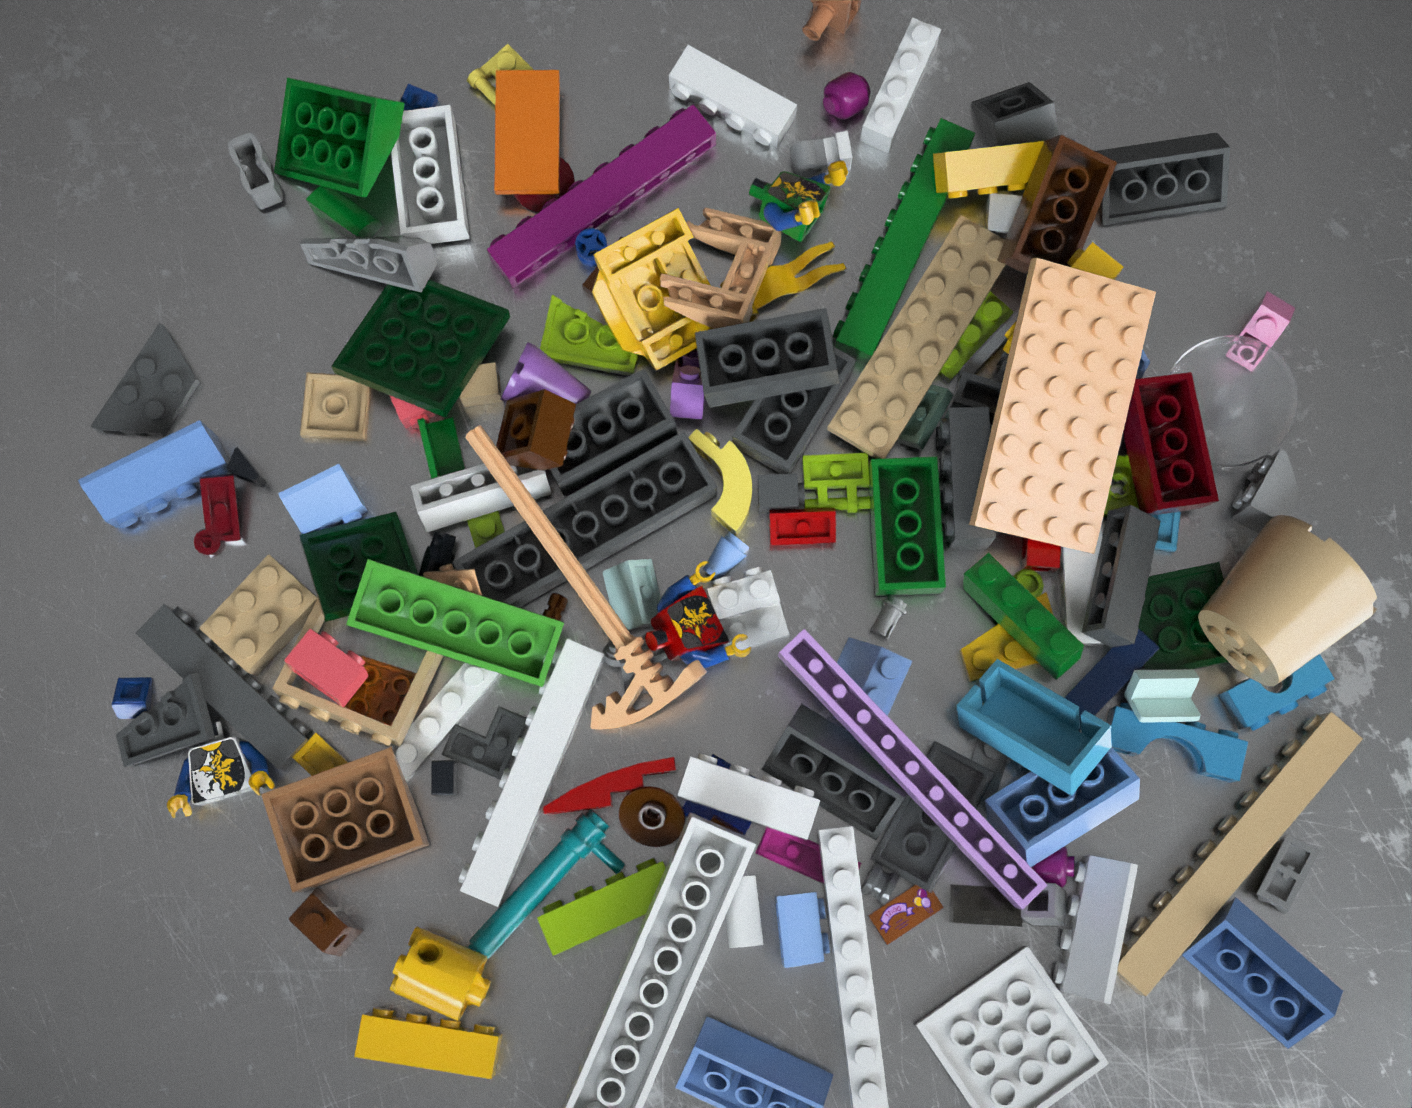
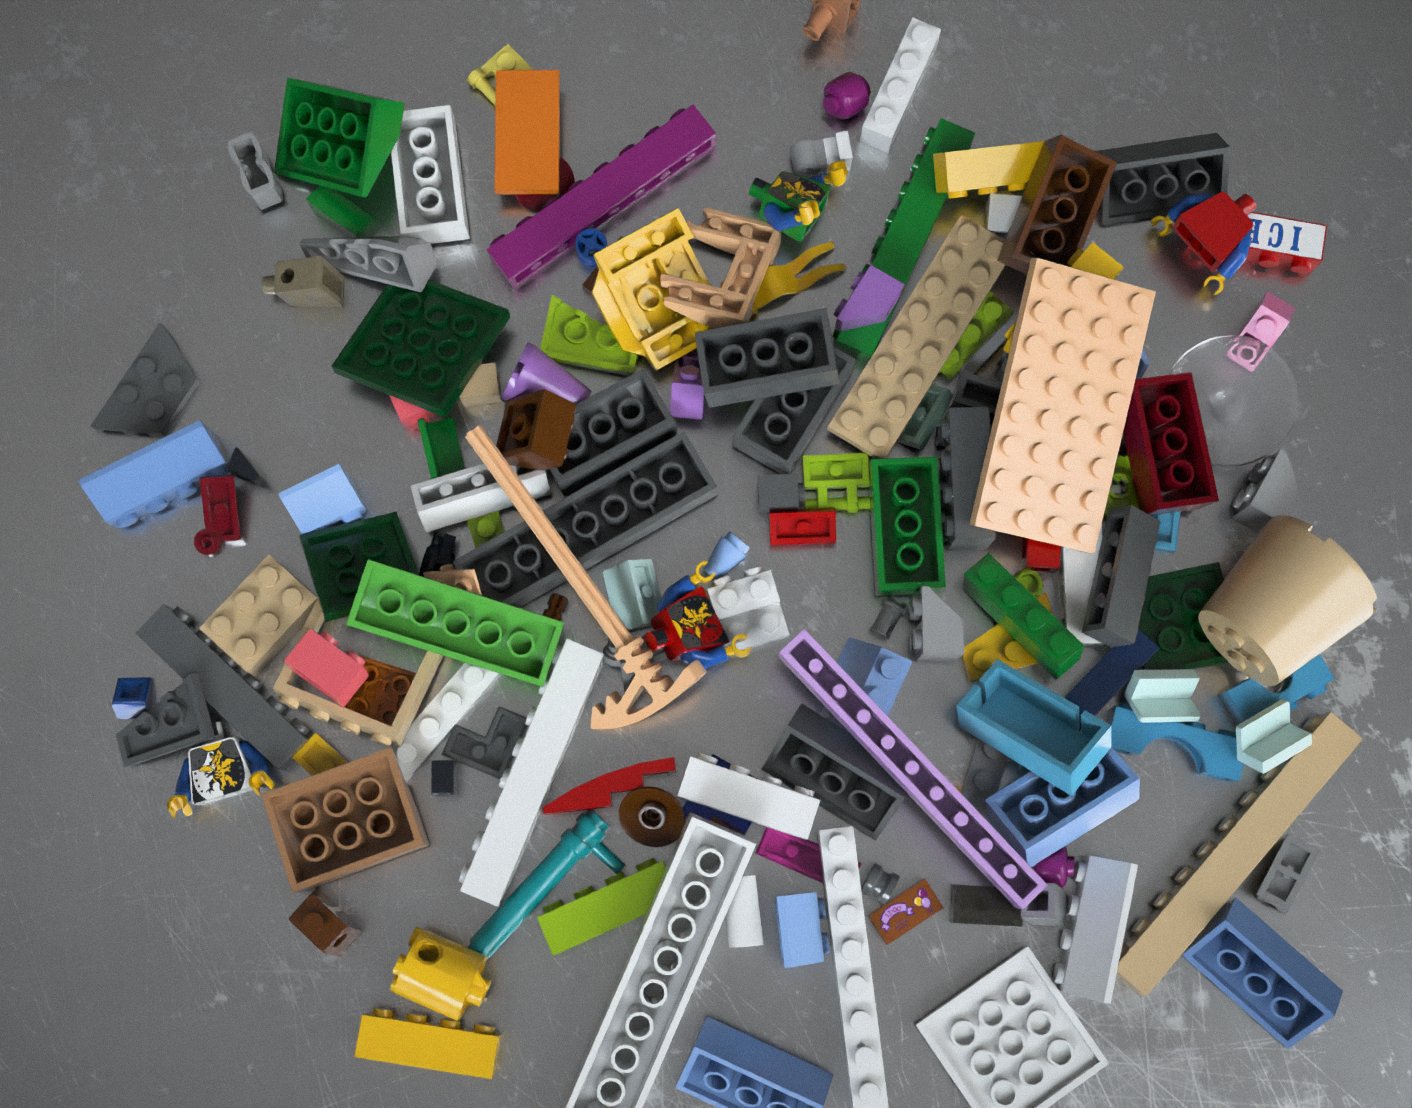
(306, 283): none -> dark tan torso
(335, 408): tan tile -> none
(418, 98): blue tile -> none
(732, 97): white brick -> none
(732, 467): light yellow arch -> none
(870, 302): none -> medium lavender slope
(913, 841): dark grey tile -> none
(937, 629): none -> light grey slope
(1016, 116): dark grey slope -> none
(1213, 230): none -> red torso
(1270, 738): none -> light aqua panel
(1285, 242): none -> brick

